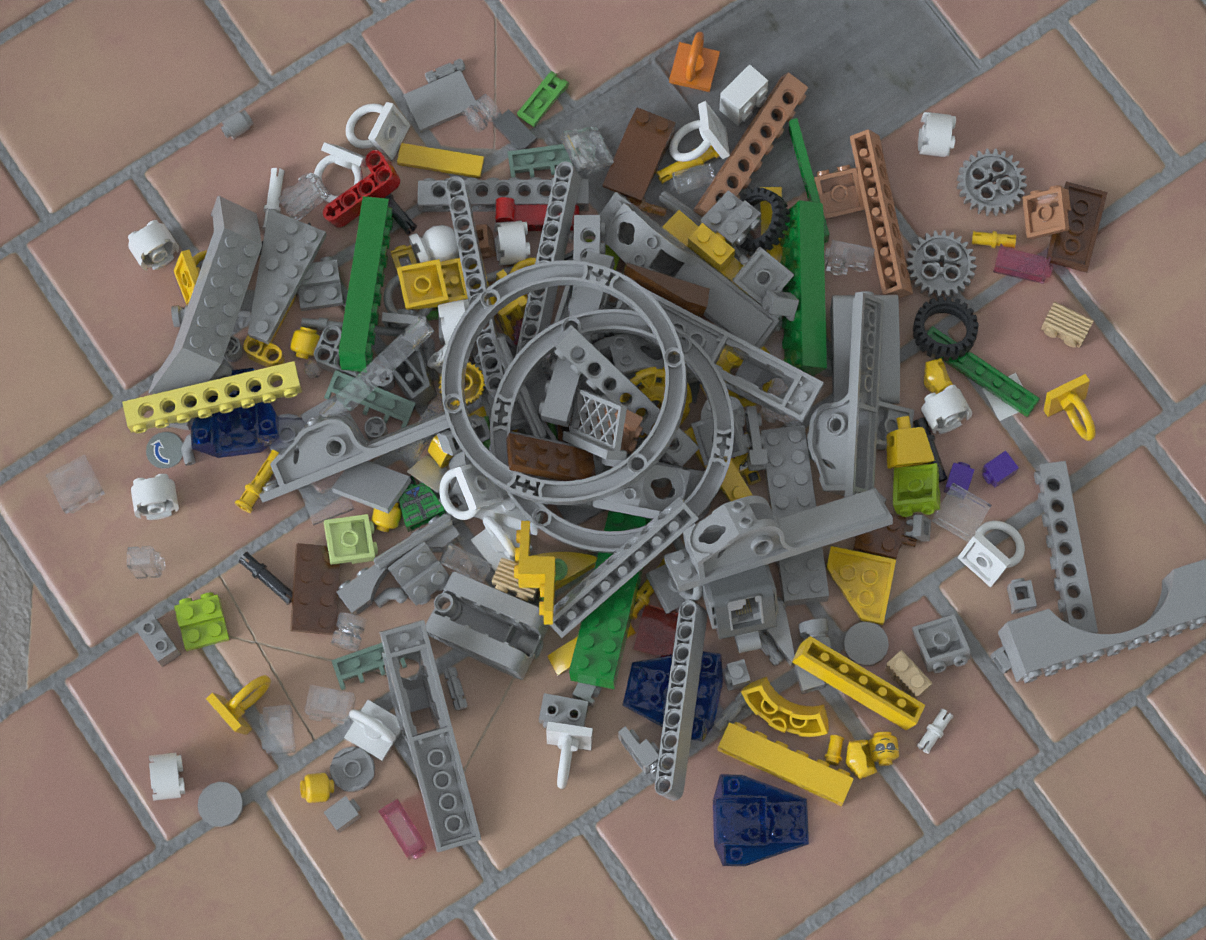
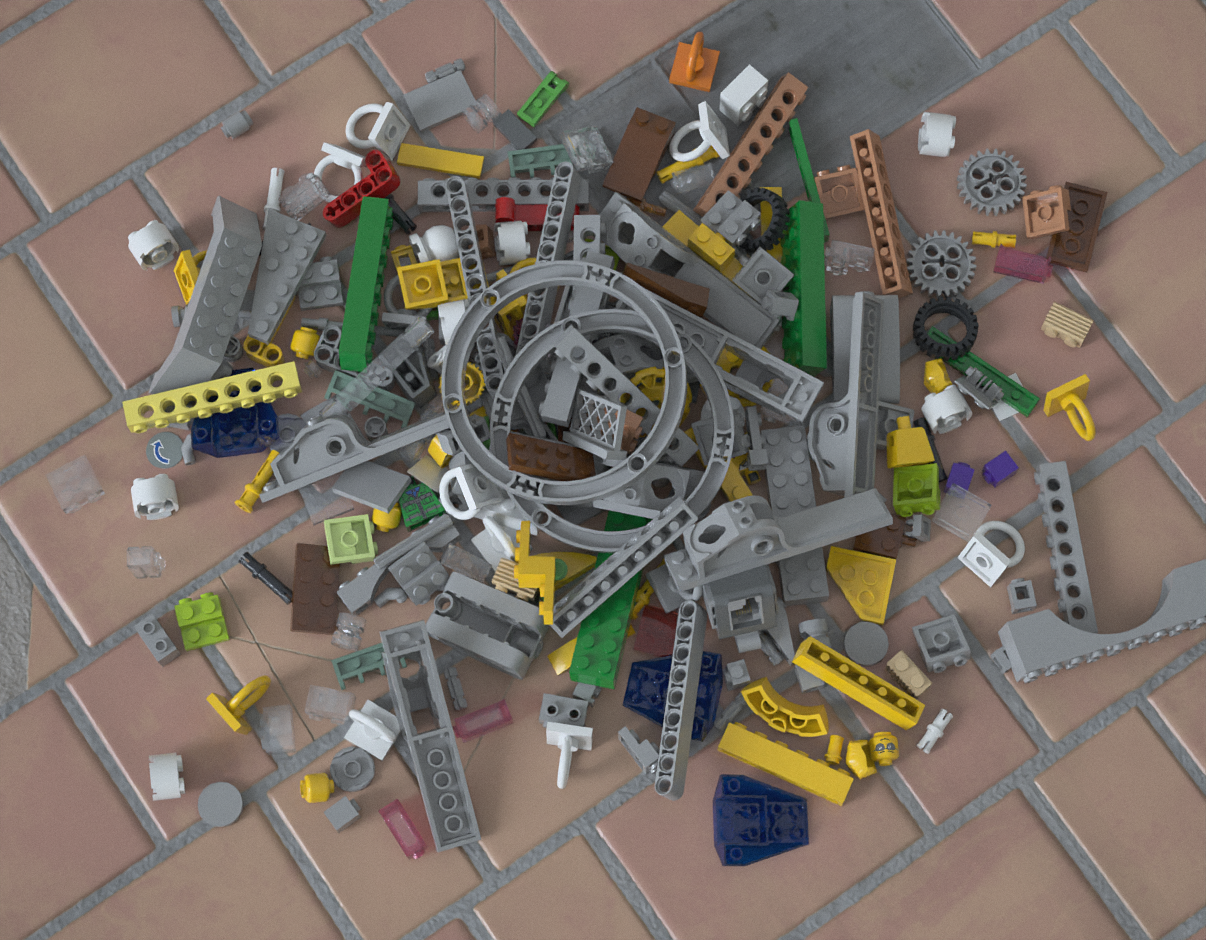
(482, 721): none -> clear pink window
(983, 399): none -> light grey hinge

